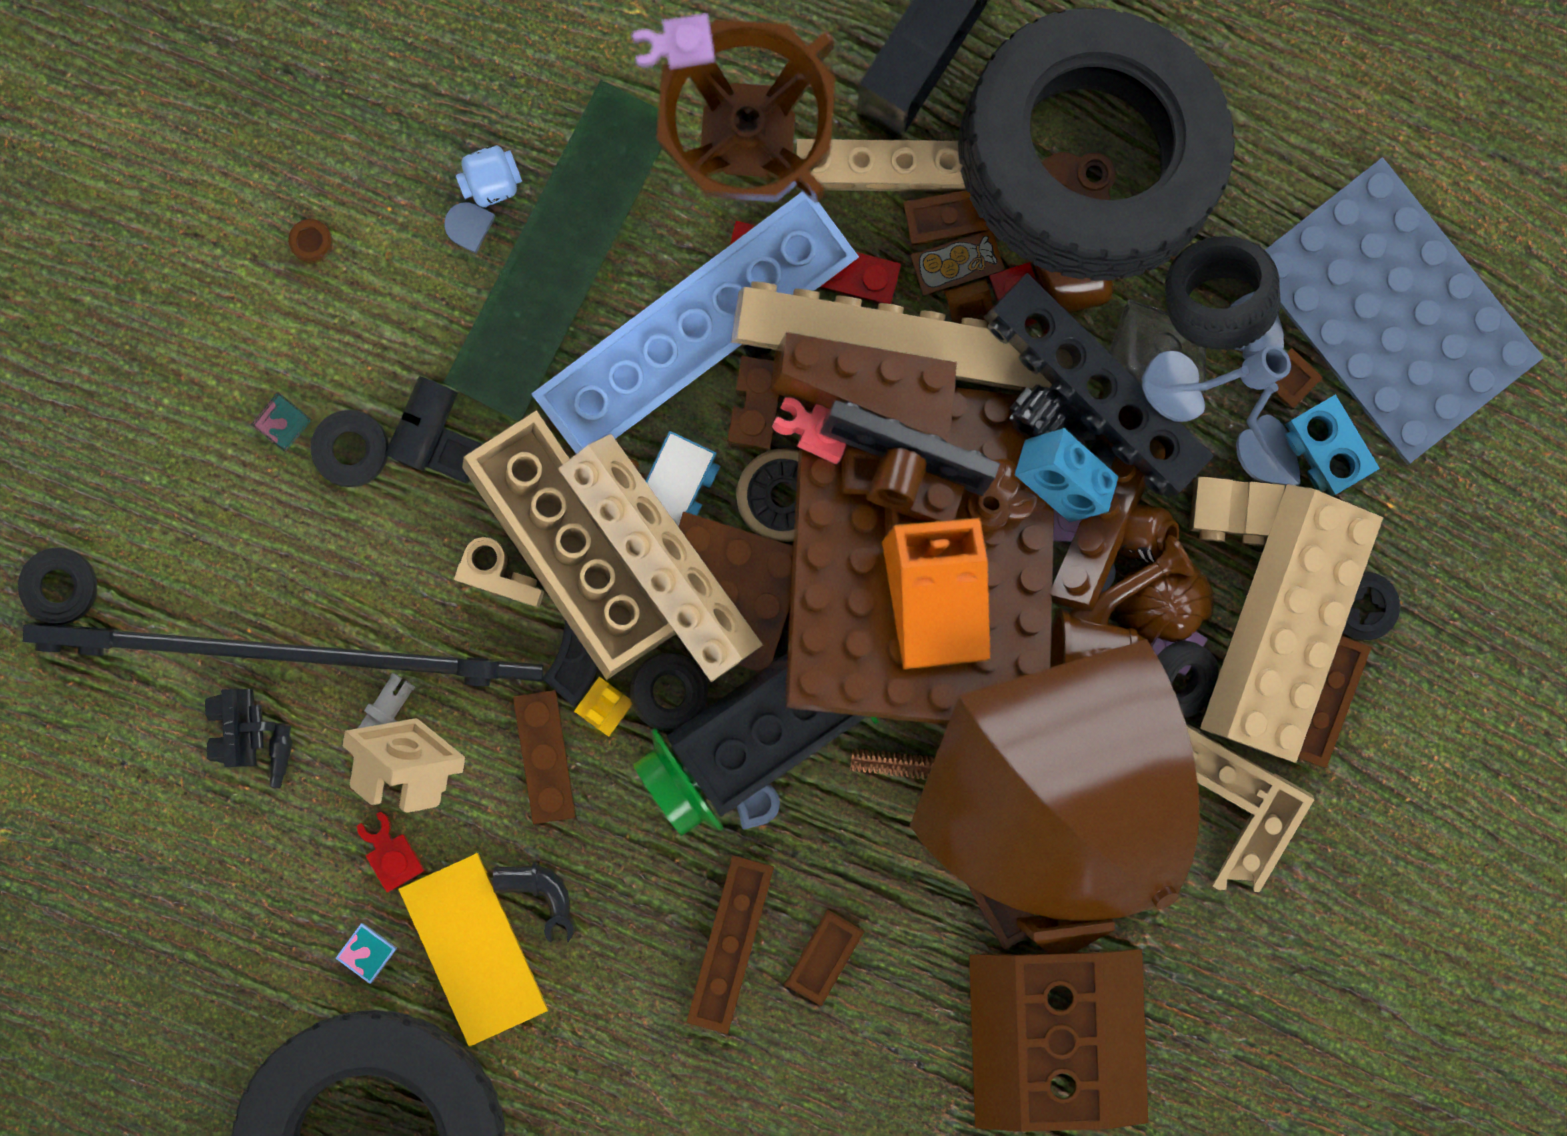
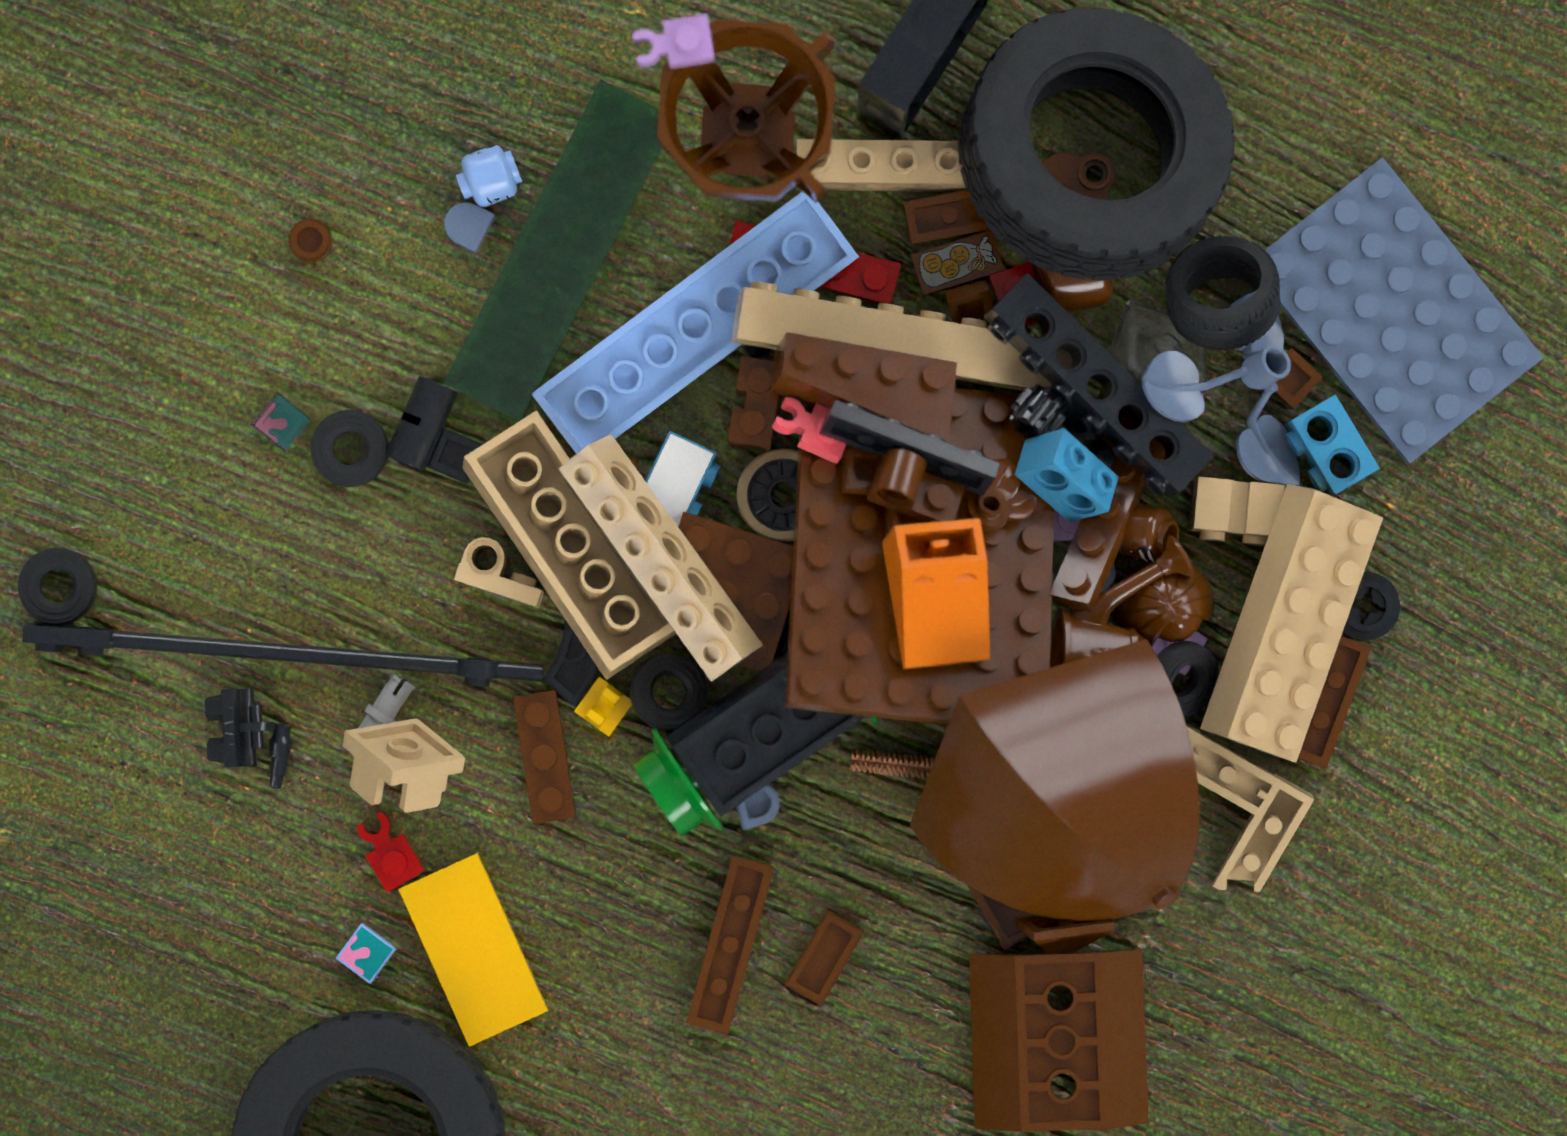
(540, 882): black piece -> none

